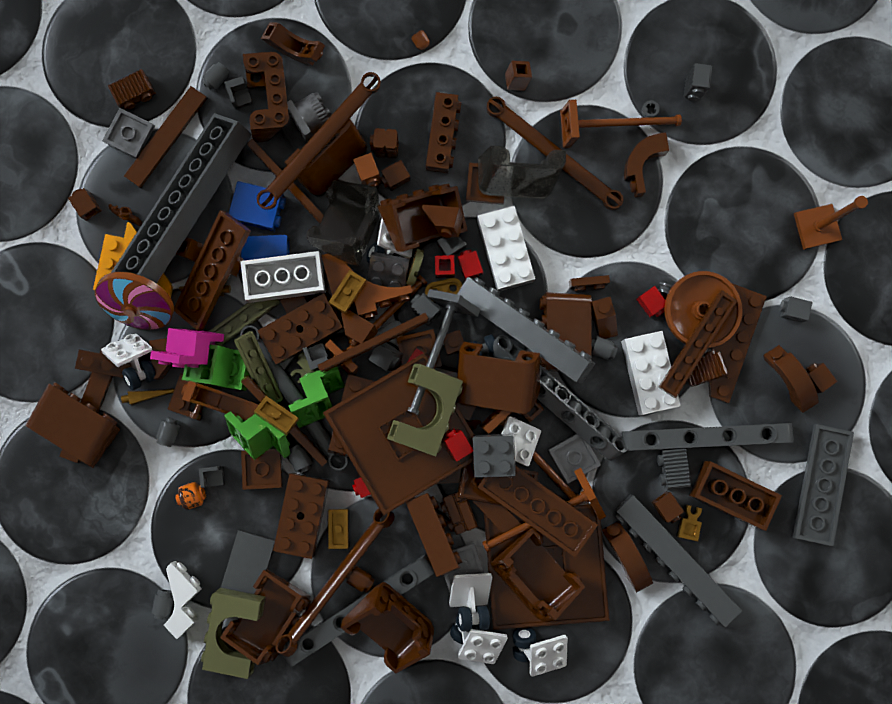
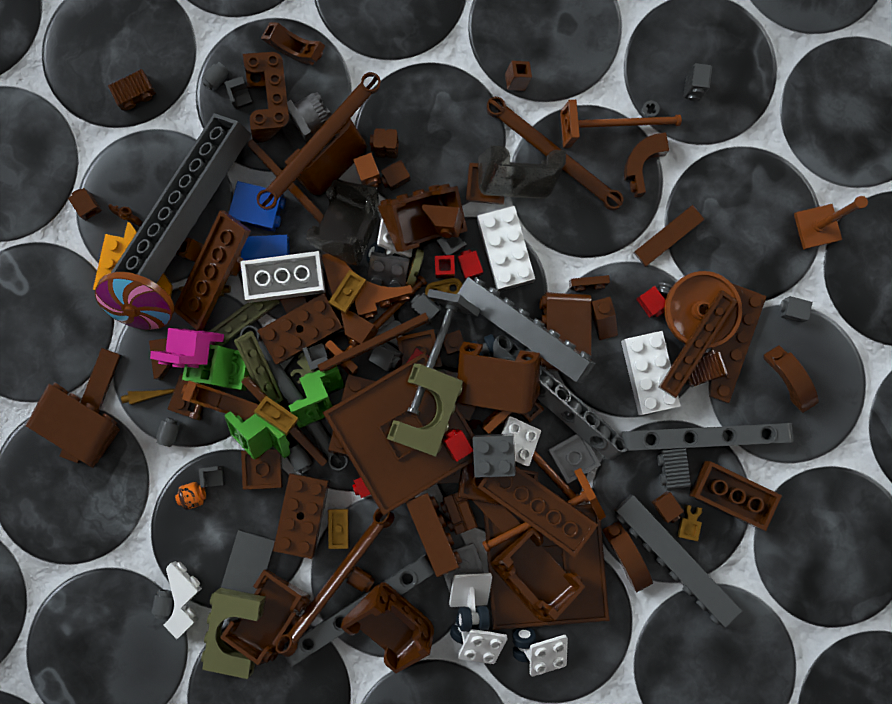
(98, 363): reddish brown plate -> none
(127, 351): white plate -> none
(128, 133): flat silver plate -> none
(165, 137): reddish brown tile -> none
(420, 40): dark orange piece -> none
(442, 132): reddish brown brick -> none
(603, 348): dark grey brick -> none
(668, 235): none -> reddish brown tile
(820, 376): reddish brown brick -> none
(823, 485): dark grey plate -> none

